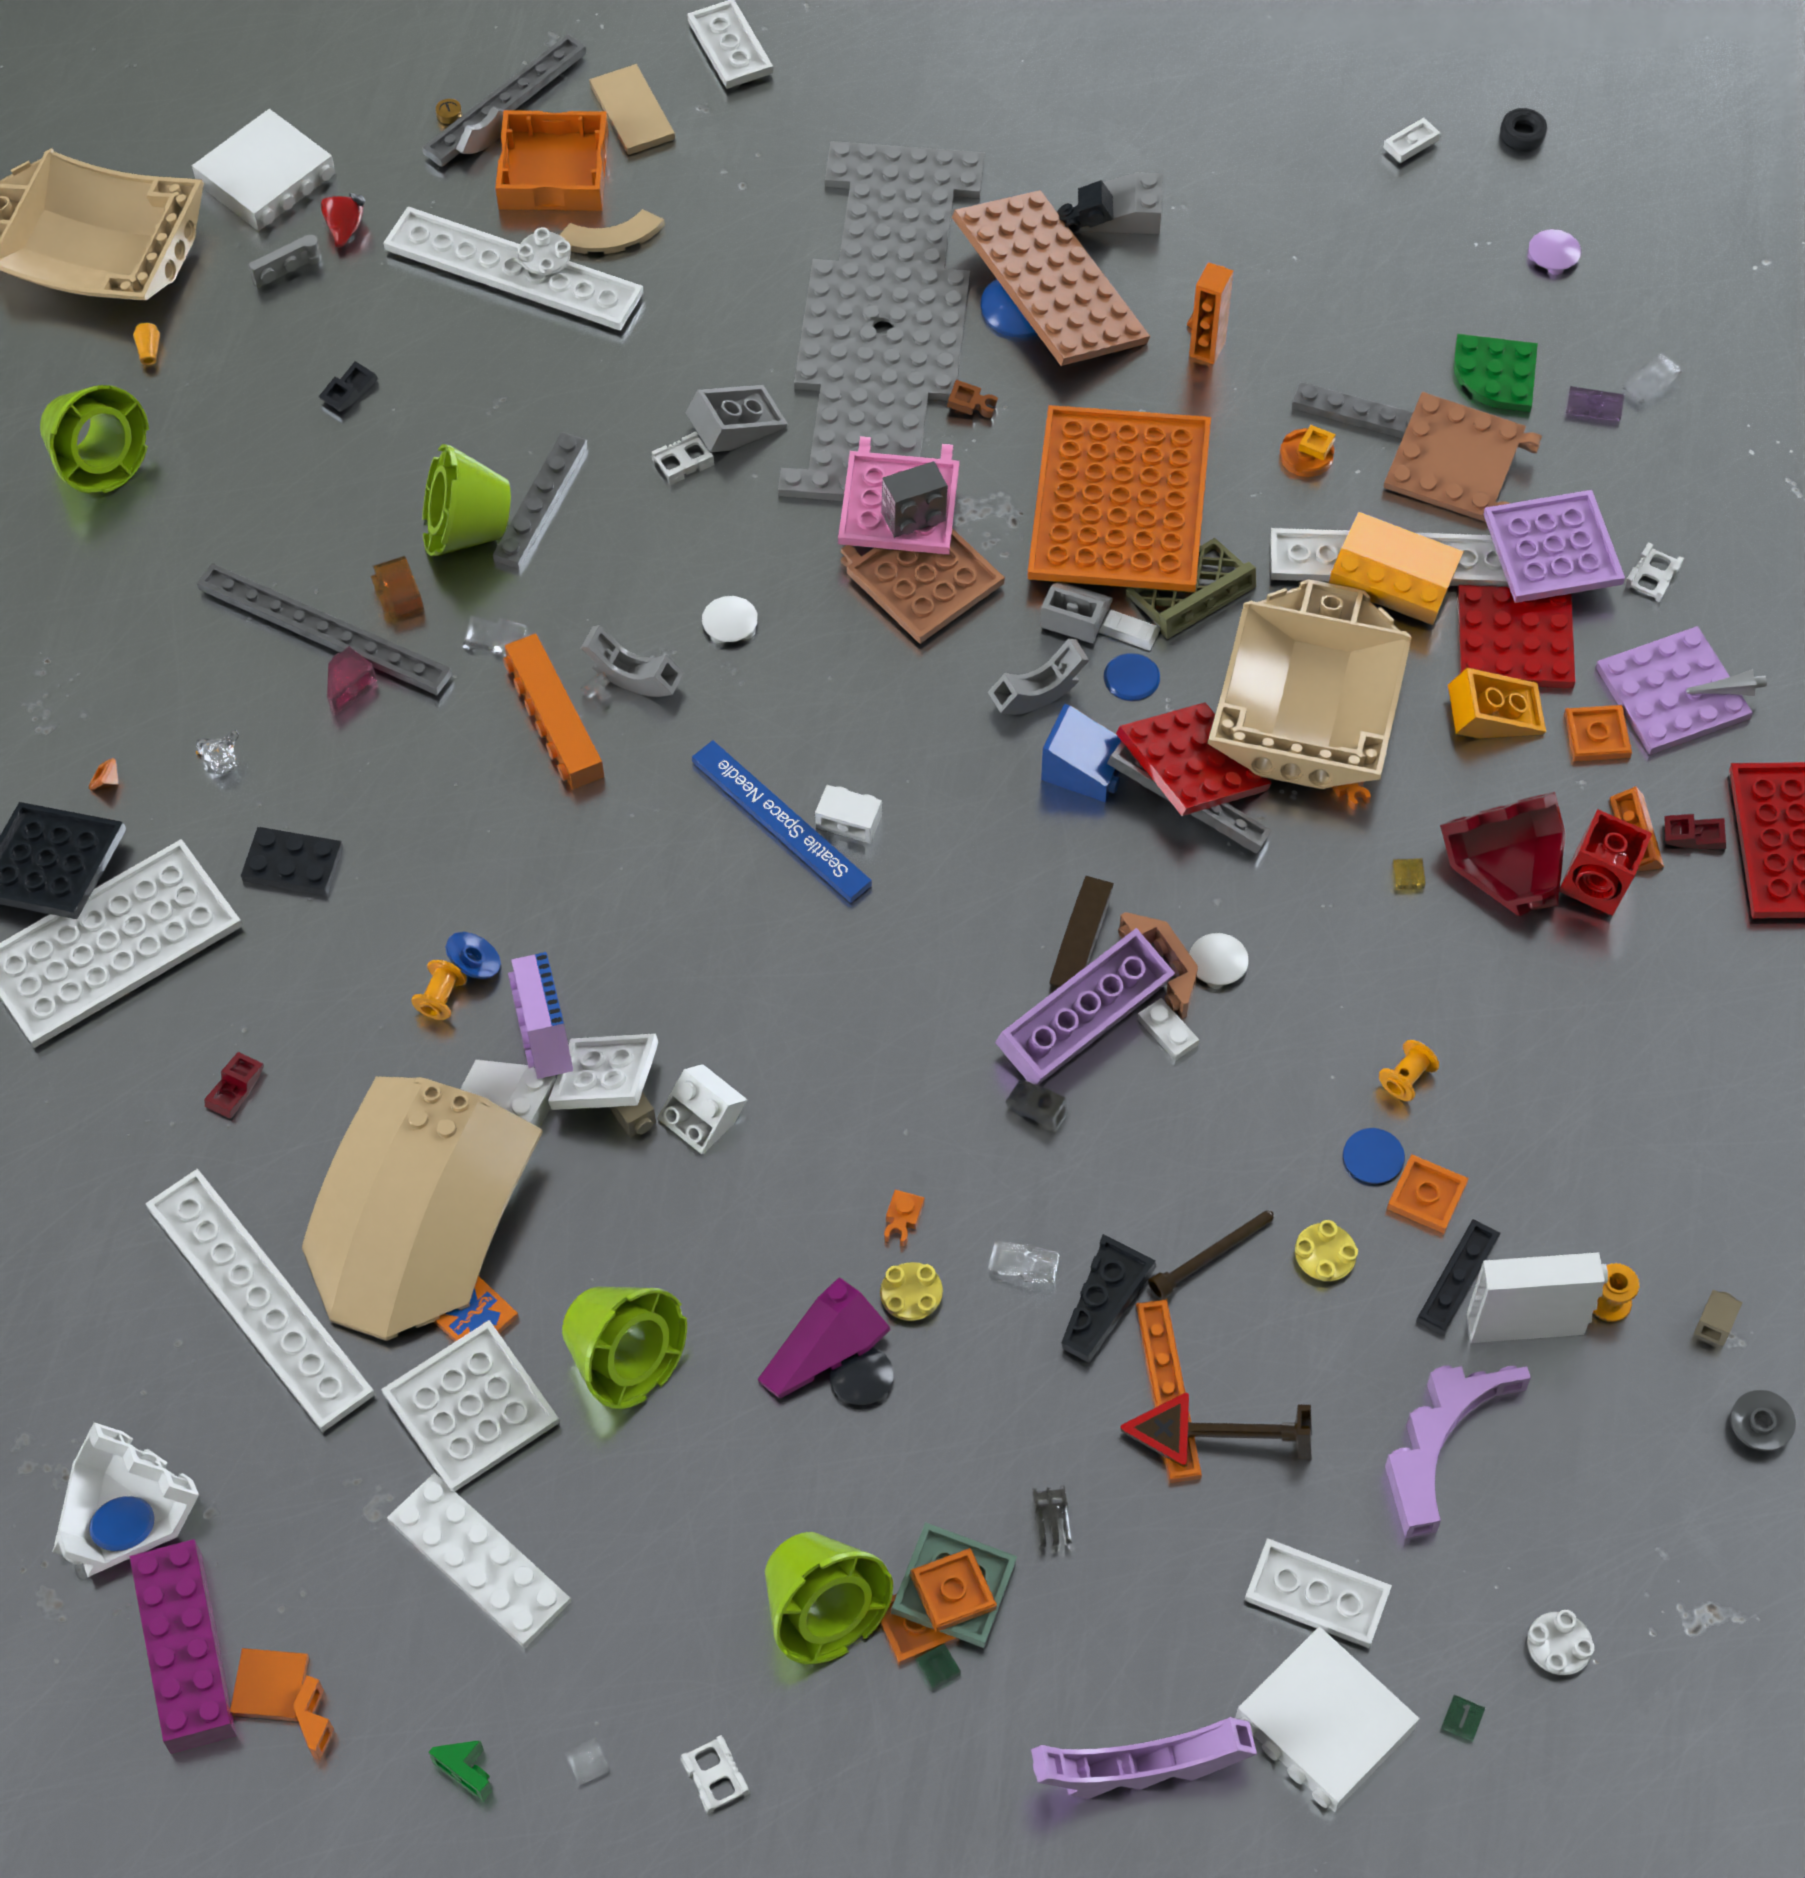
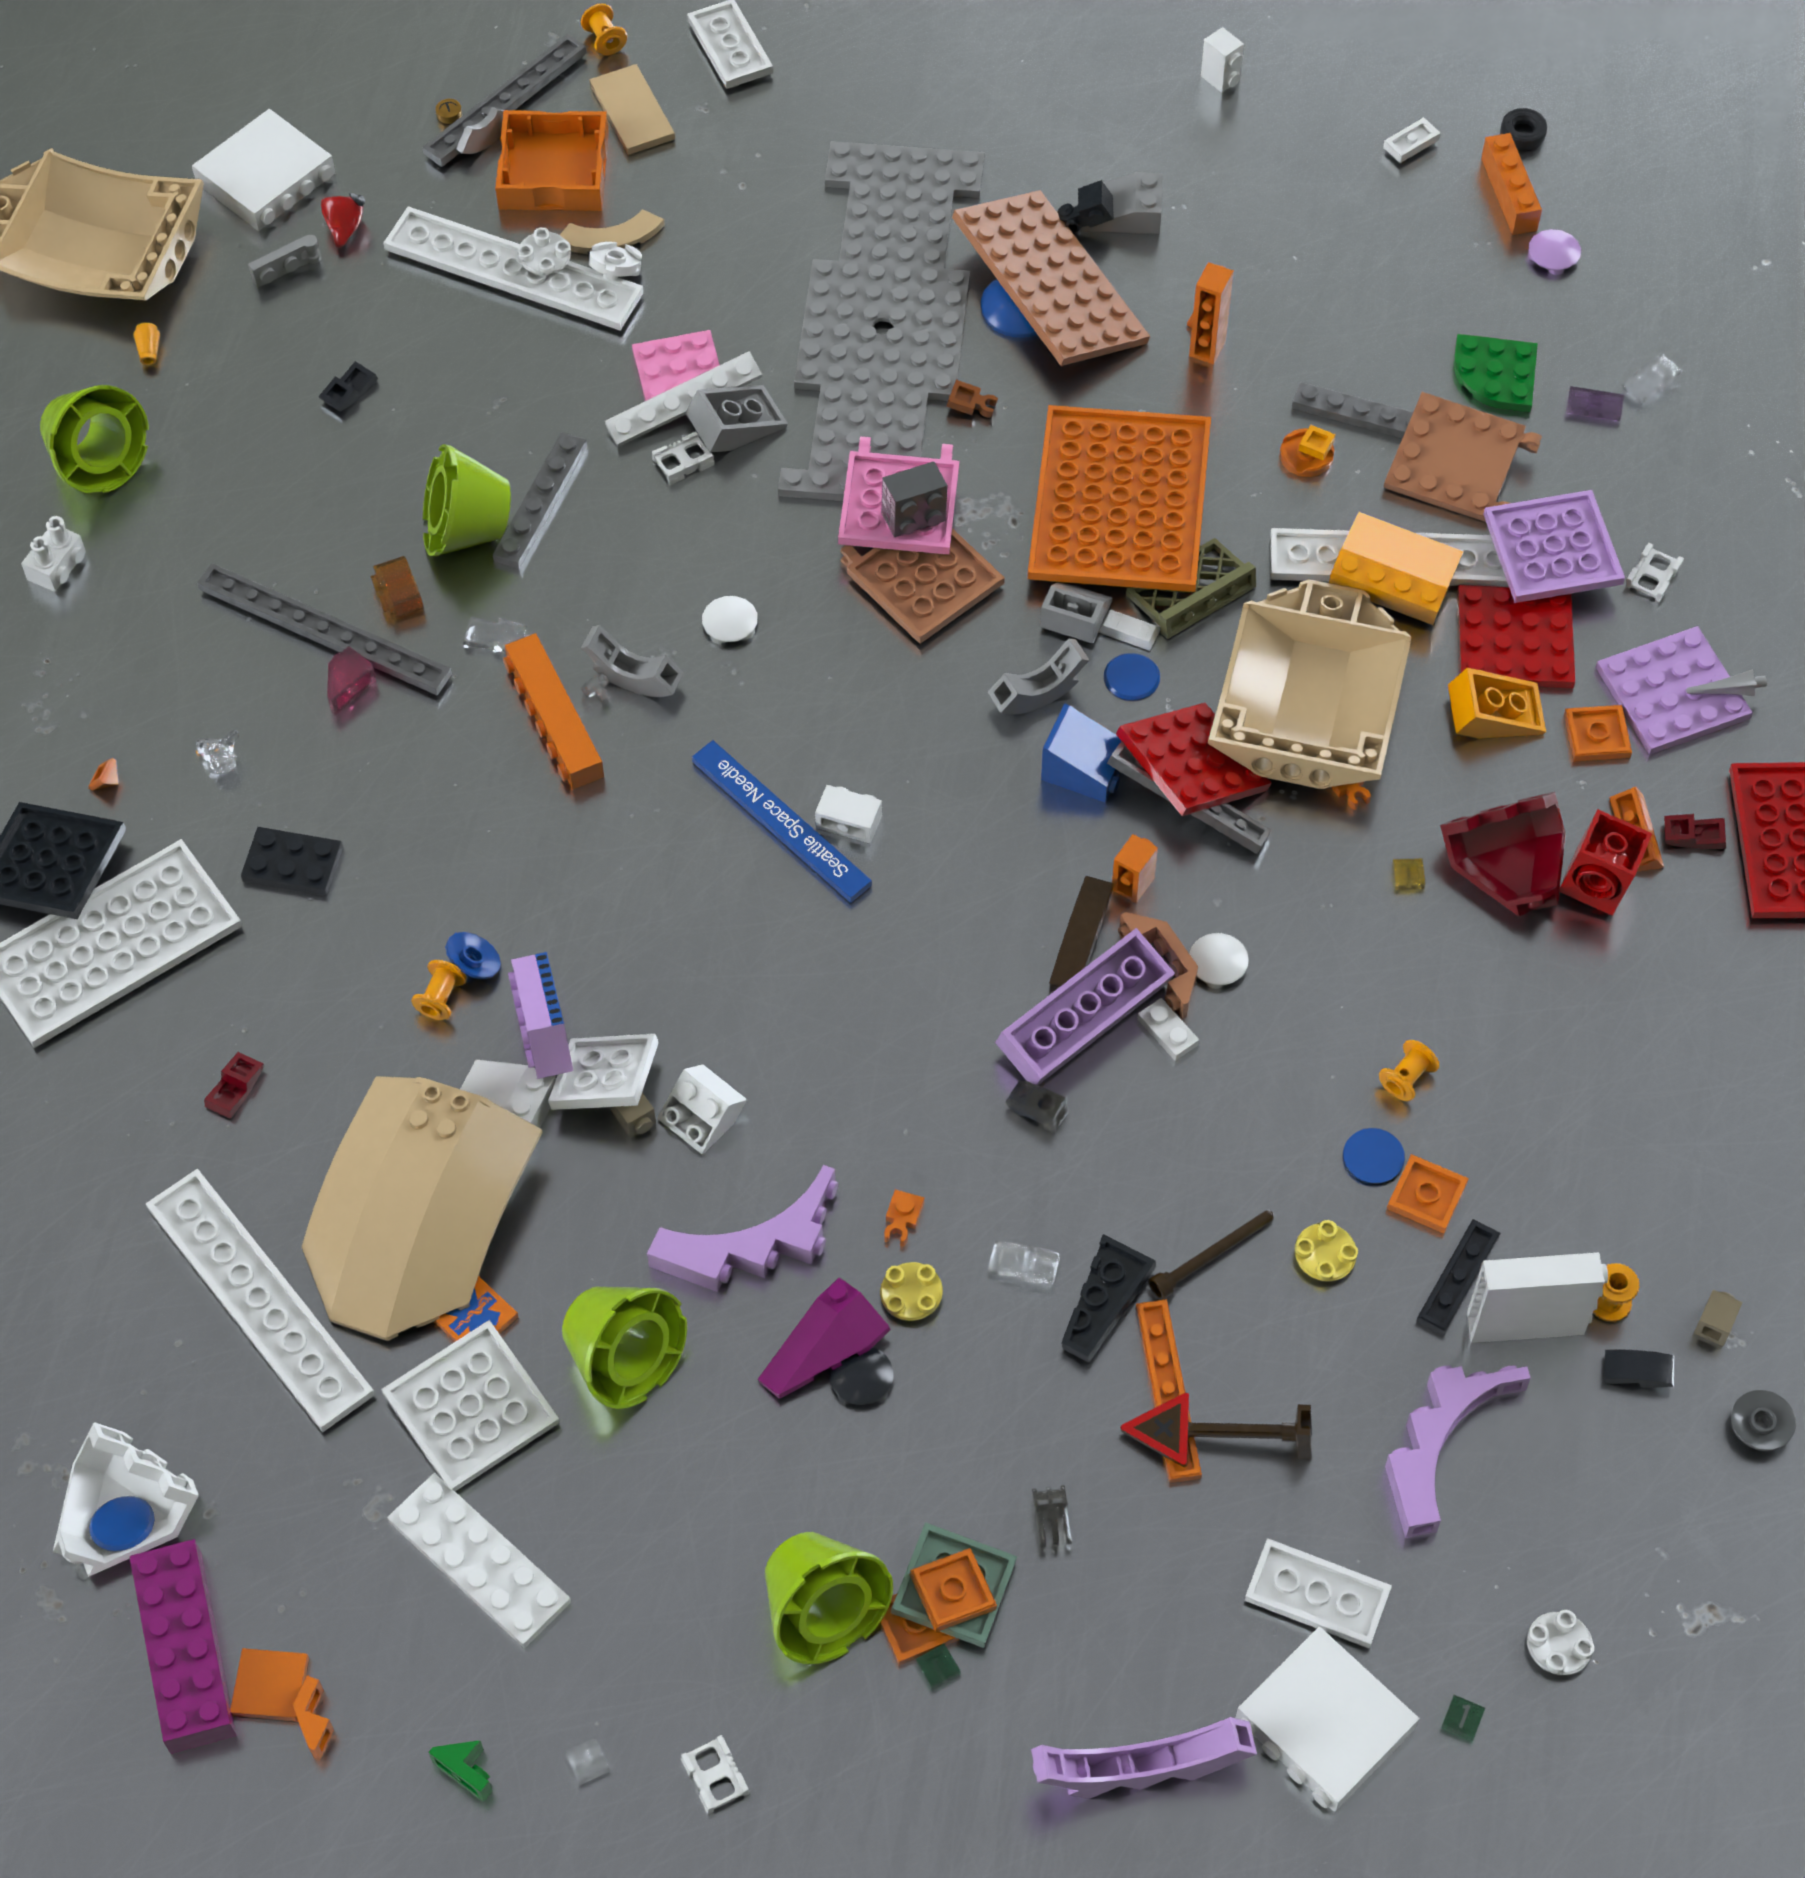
(53, 555): none -> white brick
(598, 20): none -> light orange hose
(614, 260): none -> white plate
(673, 361): none -> bright pink plate
(676, 401): none -> white plate
(710, 1258): none -> lavender arch
(1134, 868): none -> orange brick
(1222, 60): none -> white brick
(1511, 184): none -> orange brick
(1639, 1366): none -> black slope

